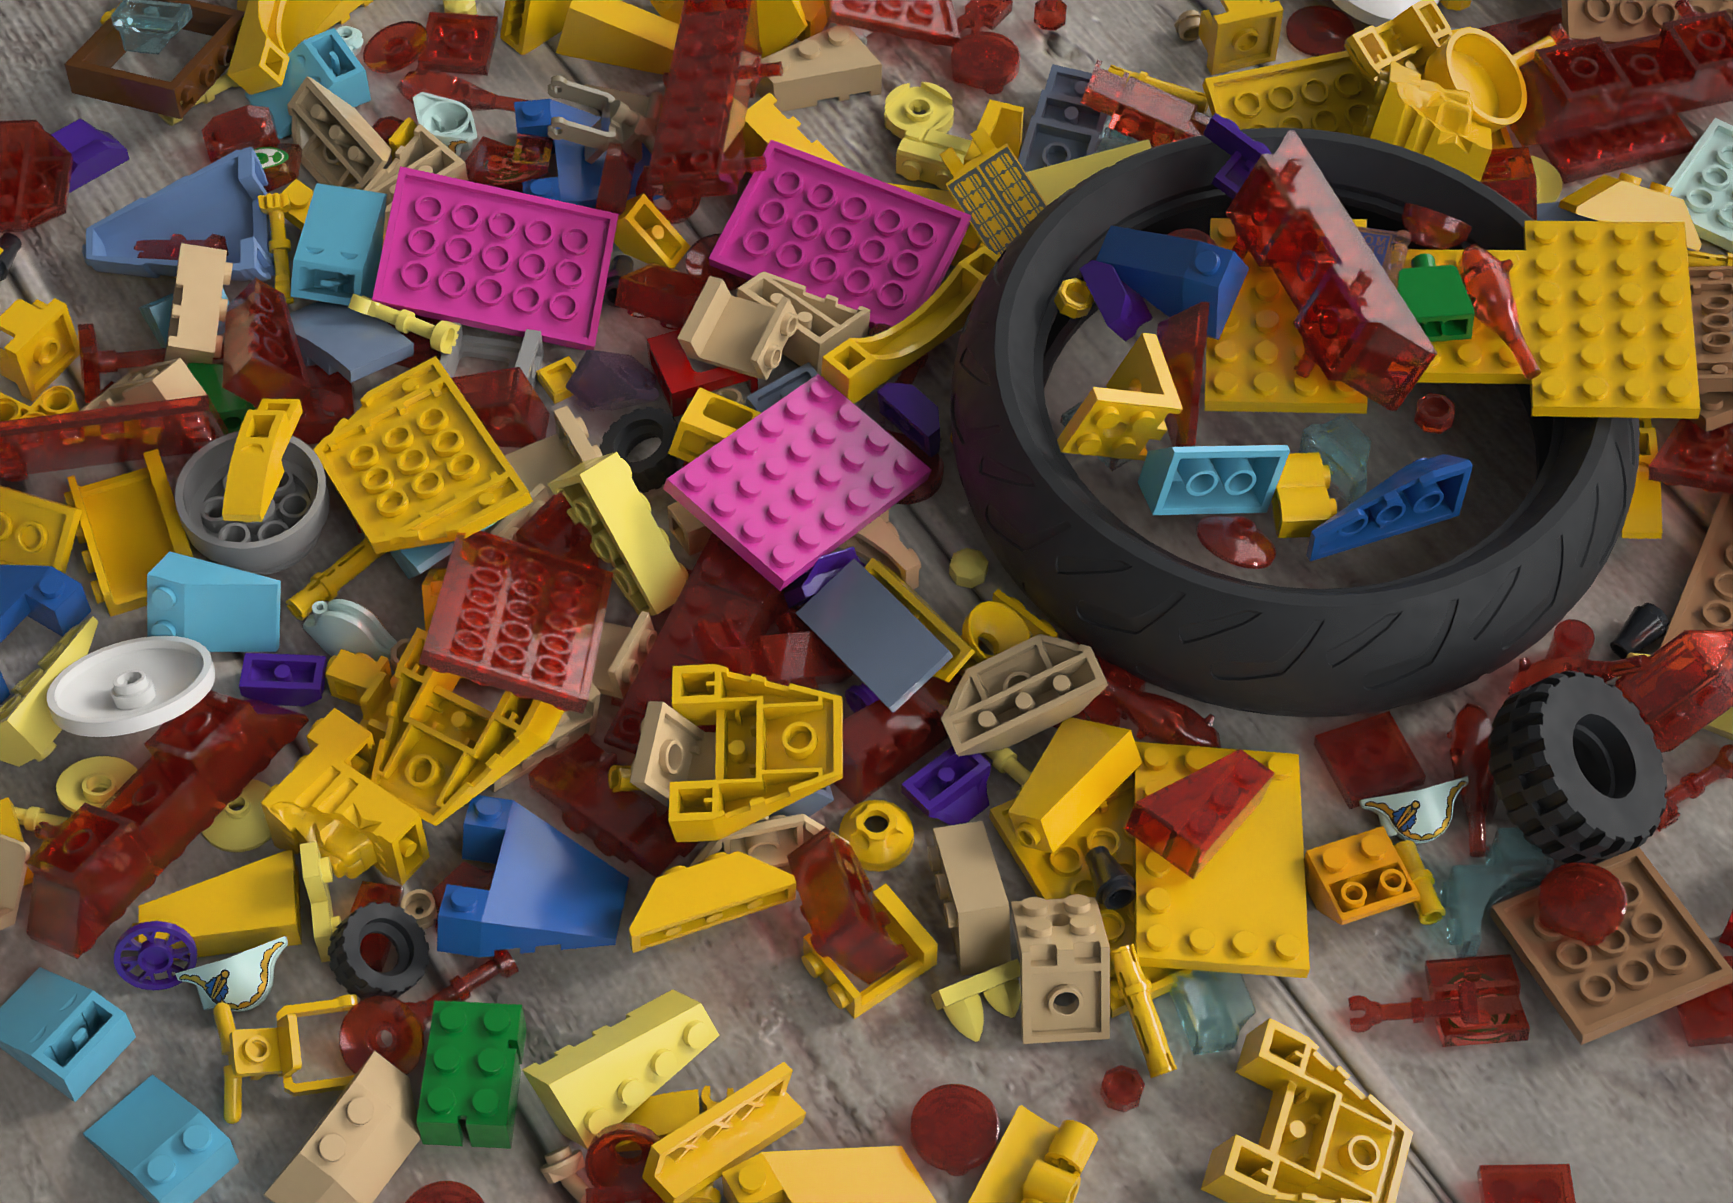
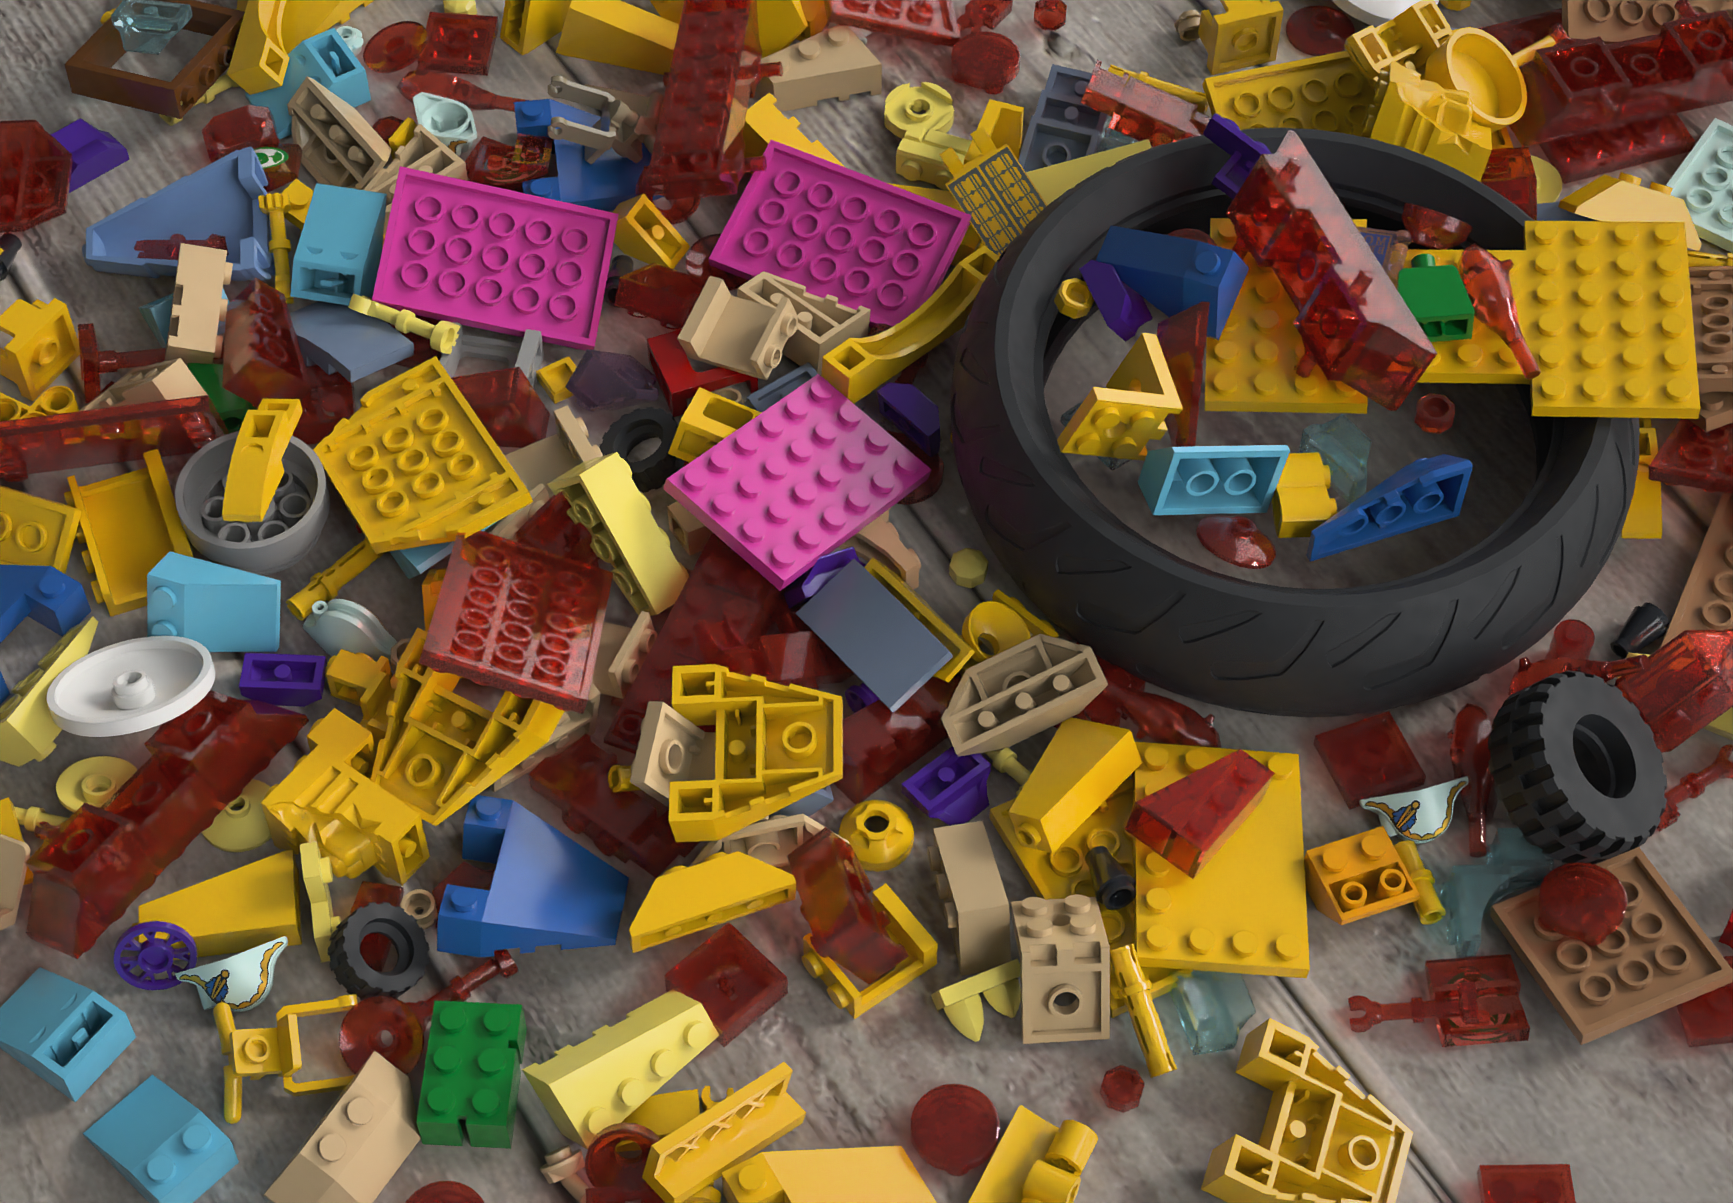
(615, 180): clear red slope -> none
(739, 970): none -> clear red piece

